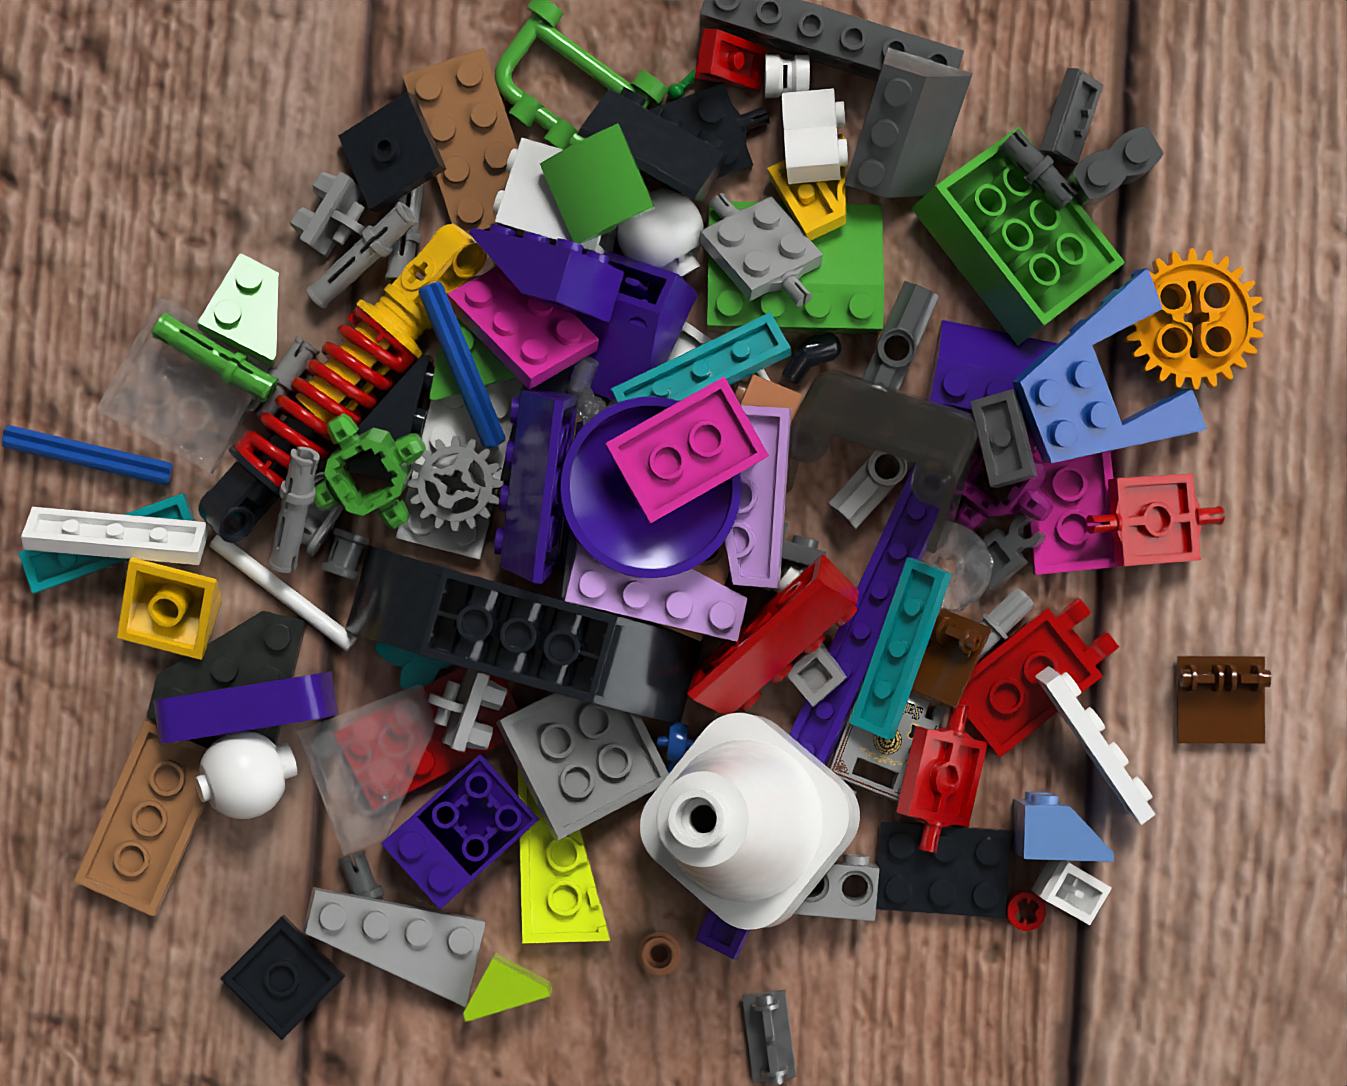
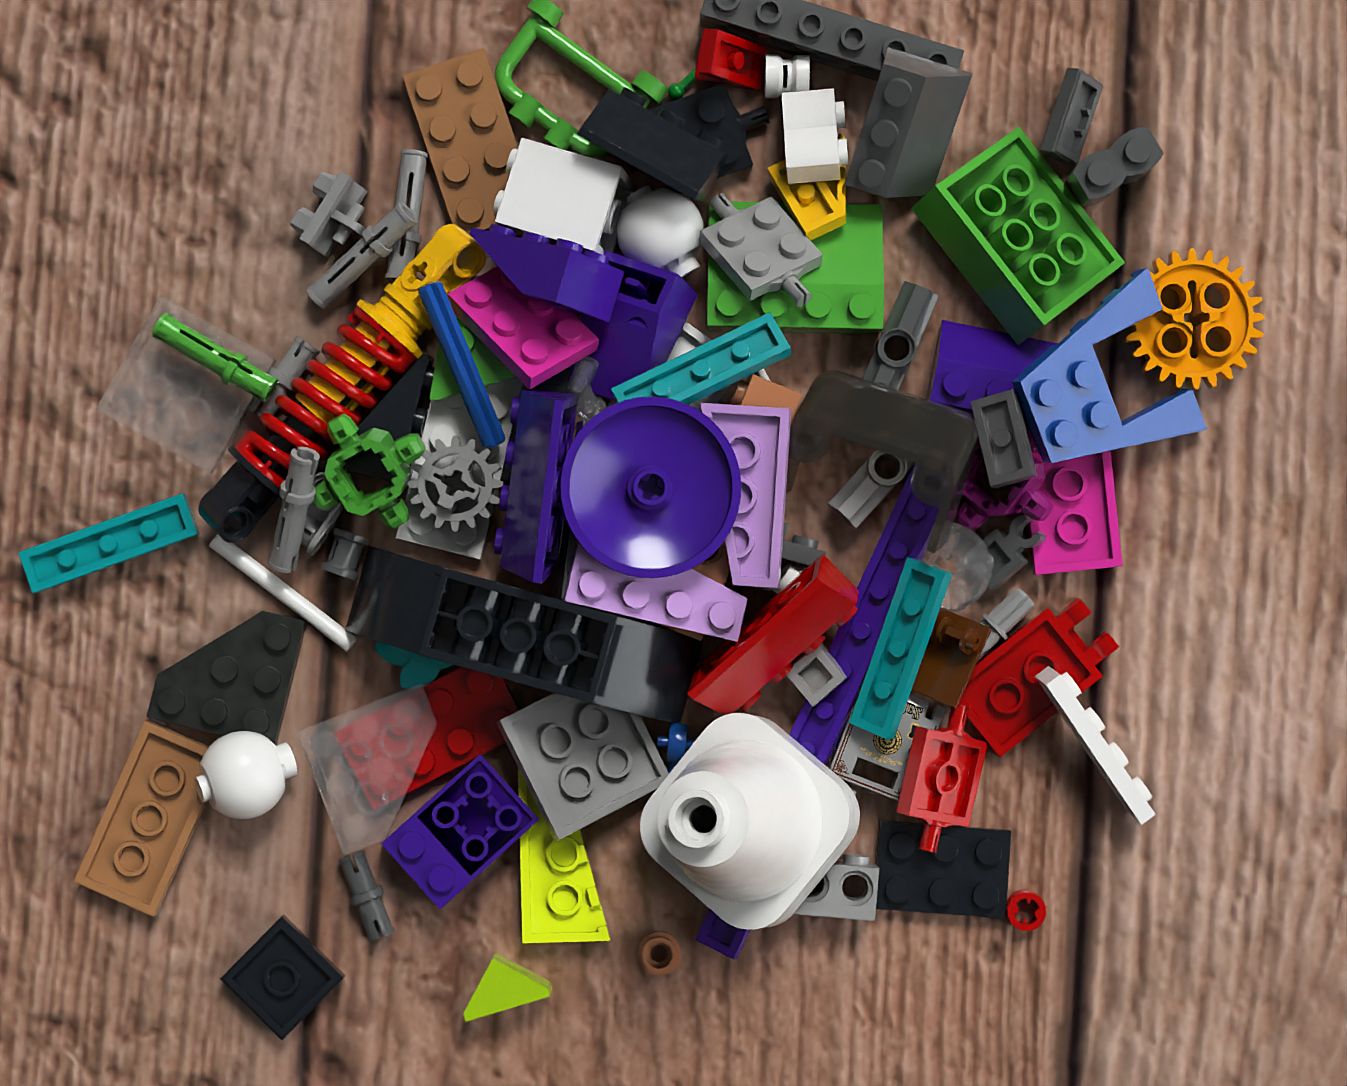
(87, 455): blue axle -> none
(115, 535): white plate -> none
(168, 608): yellow slope -> none
(245, 310): wing -> none
(245, 707): dark purple beam -> none
(392, 152): black plate -> none
(409, 941): light grey wing -> none
(462, 728): light grey hips -> none
(597, 184): bright green slope -> none
(686, 450): dark pink plate -> none
(769, 1036): flat silver hinge -> none
(812, 352): black arm -> none
(1038, 170): dark grey pin -> none
(1053, 831): medium blue slope -> none
(1071, 889): white slope -> none
(1154, 519): plate -> none
(1221, 699): reddish brown hinge -> none

